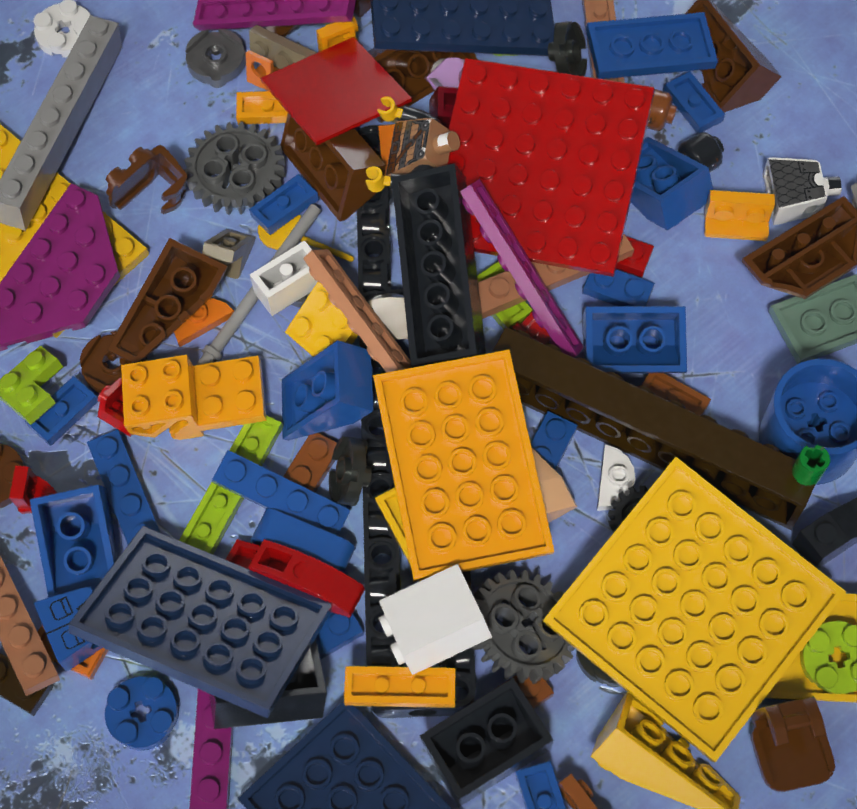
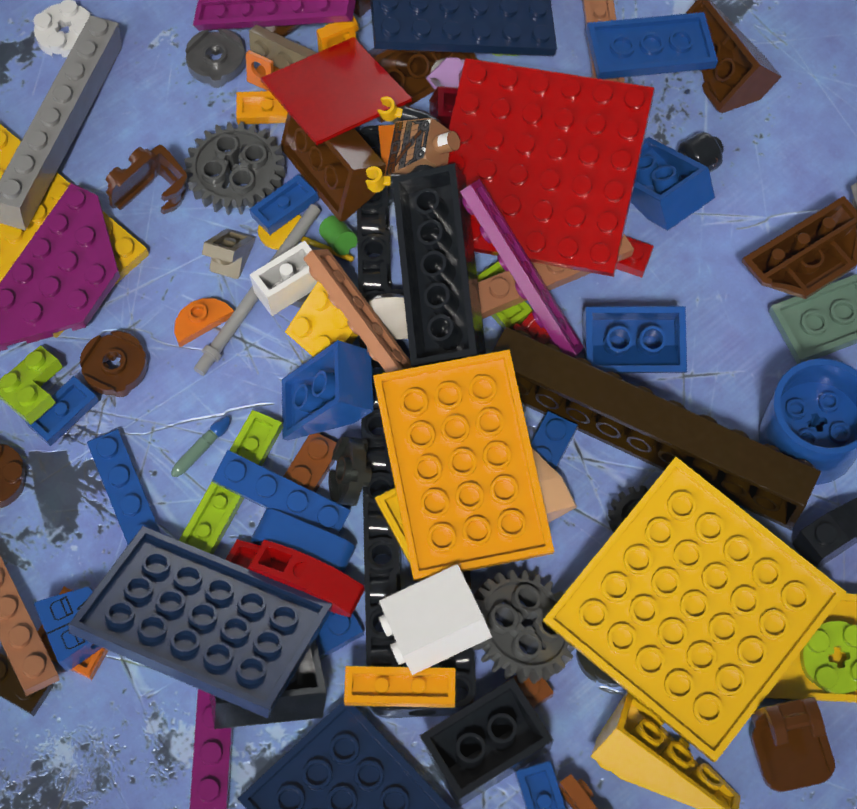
(26, 487): red tile -> none
(74, 538): blue slope -> none
(112, 406): red bracket -> none
(159, 722): blue plate -> none
(169, 296): reddish brown wedge -> none
(191, 397): light orange piece -> none
(202, 444): none -> sand green piece
(337, 235): none -> bright green piece
(567, 48): pearl dark grey plate -> none
(616, 476): white plate -> none
(619, 290): blue plate -> none
(661, 110): dark orange head -> none
(671, 389): dark orange plate -> none
(694, 102): blue plate -> none
(738, 215): light orange bracket -> none
(797, 188): torso -> none
(811, 465): green piece -> none

